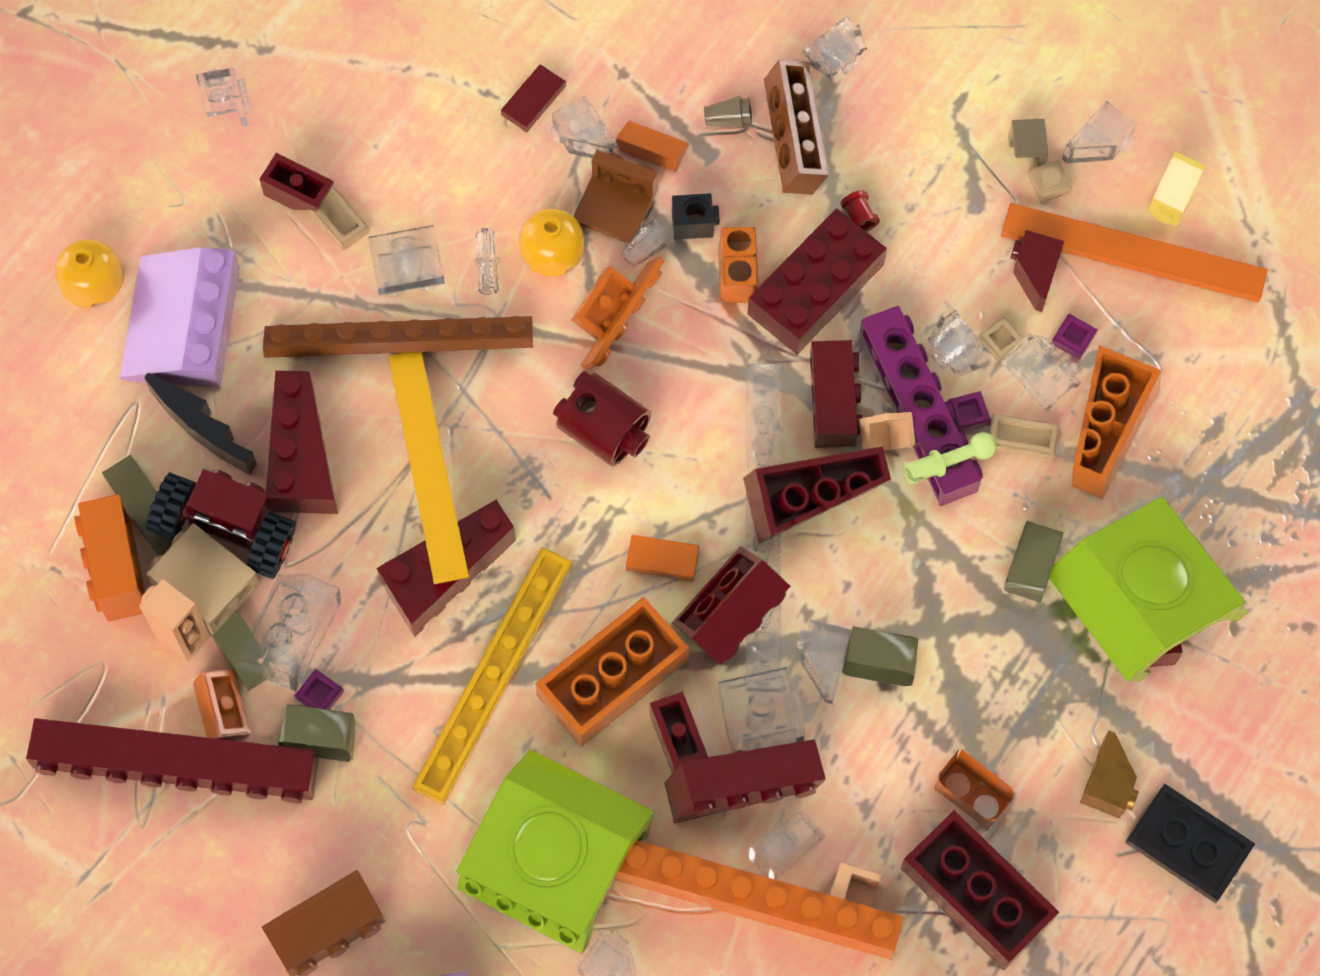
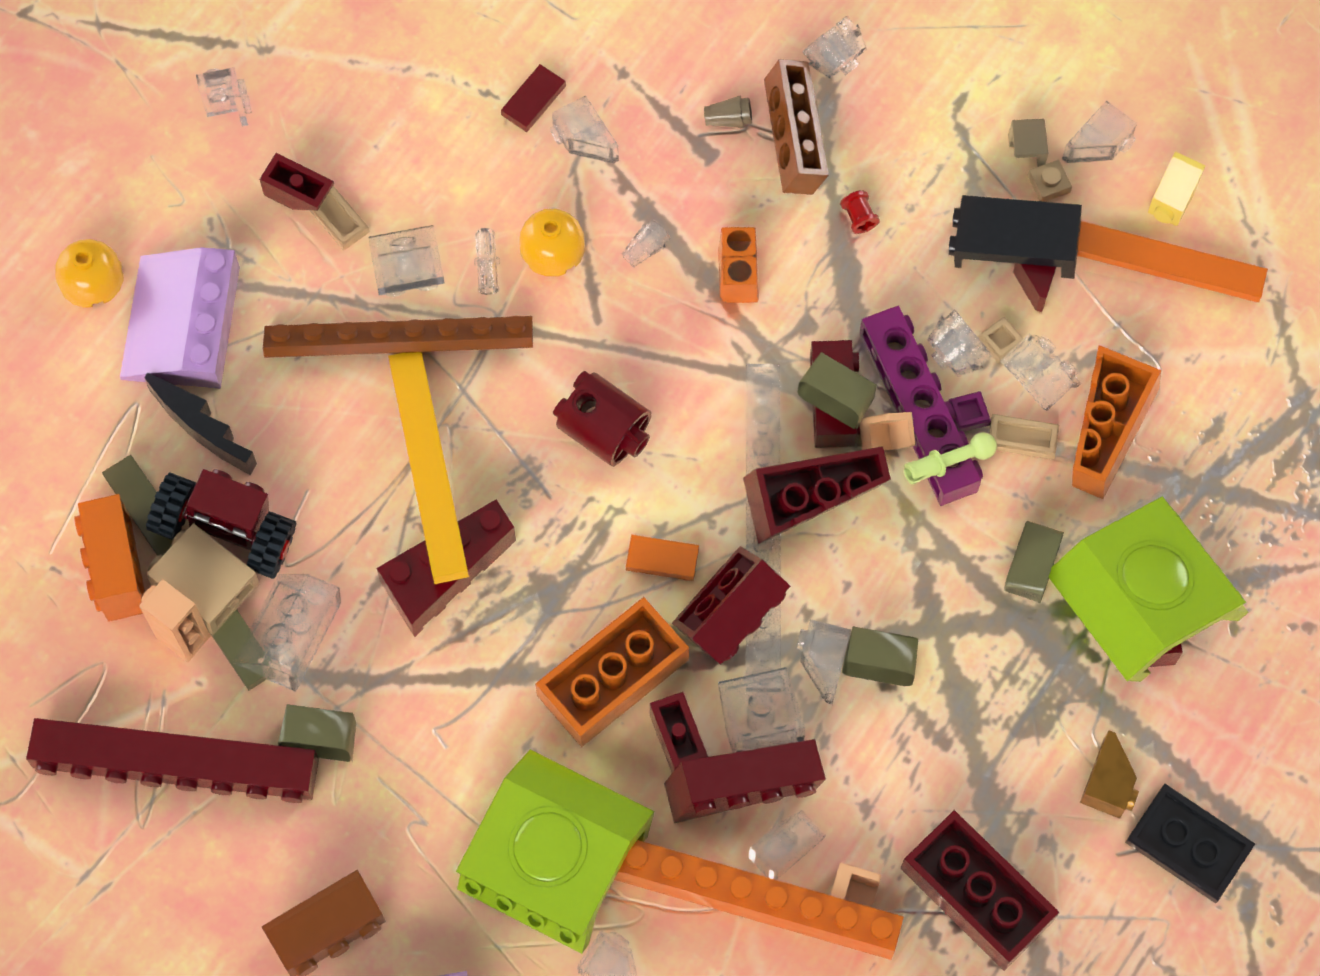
(221, 705): orange slope -> none
(297, 456): dark red wedge -> none
(319, 691): magenta tile -> none
(492, 676): yellow tile -> none
(609, 307): orange bracket -> none
(617, 196): dark orange bracket -> none
(651, 145): orange slope -> none
(689, 228): black brick -> none
(816, 281): dark red brick -> none
(837, 390): none -> olive piece
(975, 773): orange piece -> none
(1017, 232): none -> black panel
(1074, 336): magenta tile -> none

